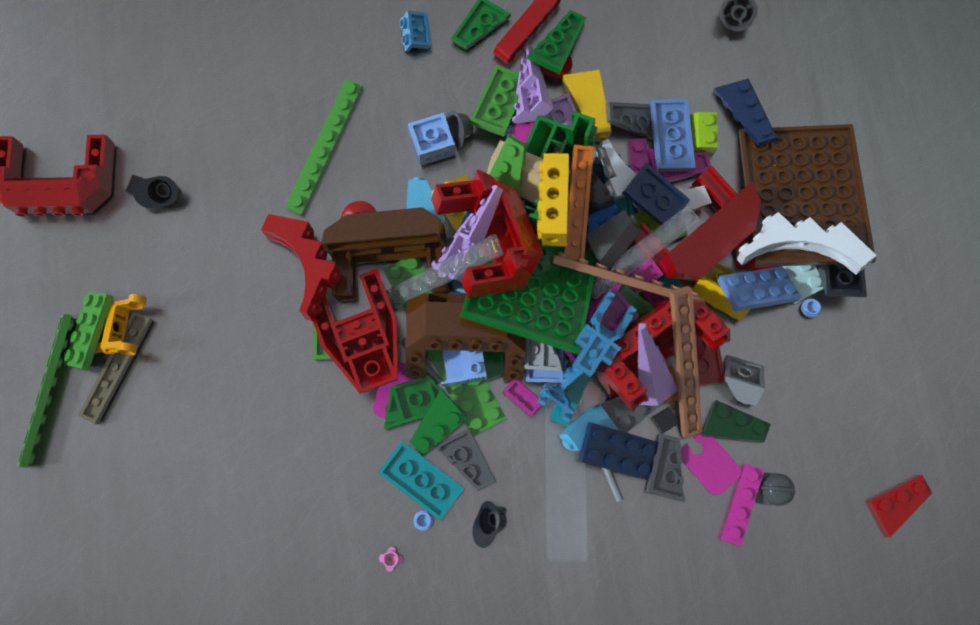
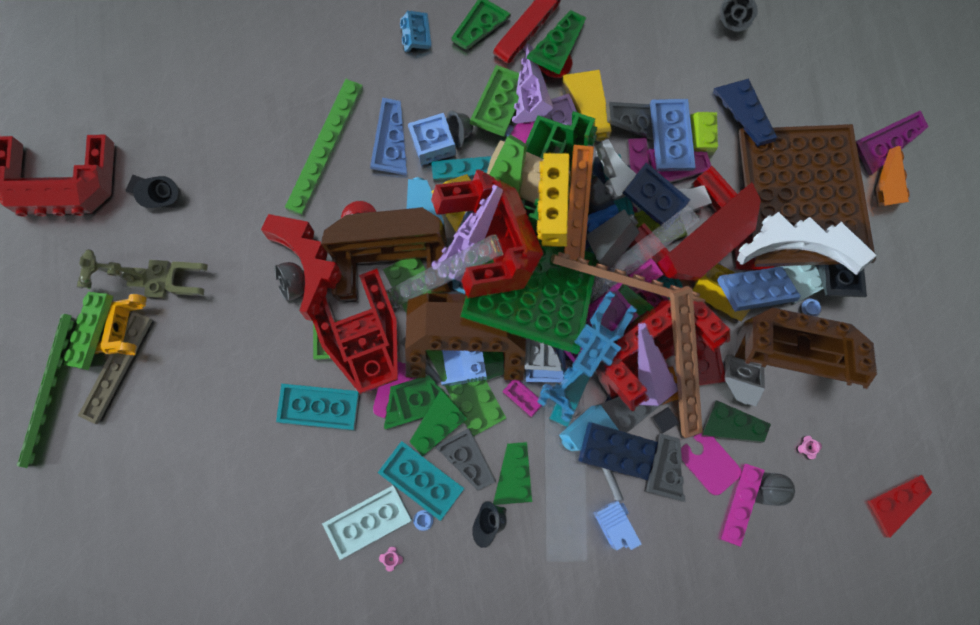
(155, 279): none -> olive piece
(291, 280): none -> dark grey cylinder
(317, 406): none -> teal plate
(366, 522): none -> light aqua plate
(389, 140): none -> medium blue wing
(455, 168): none -> teal plate
(514, 479): none -> green wing
(616, 526): none -> light blue piece
(808, 346): none -> reddish brown wedge
(811, 453): none -> bright pink plate
(875, 147): none -> magenta wing
(892, 181): none -> orange slope

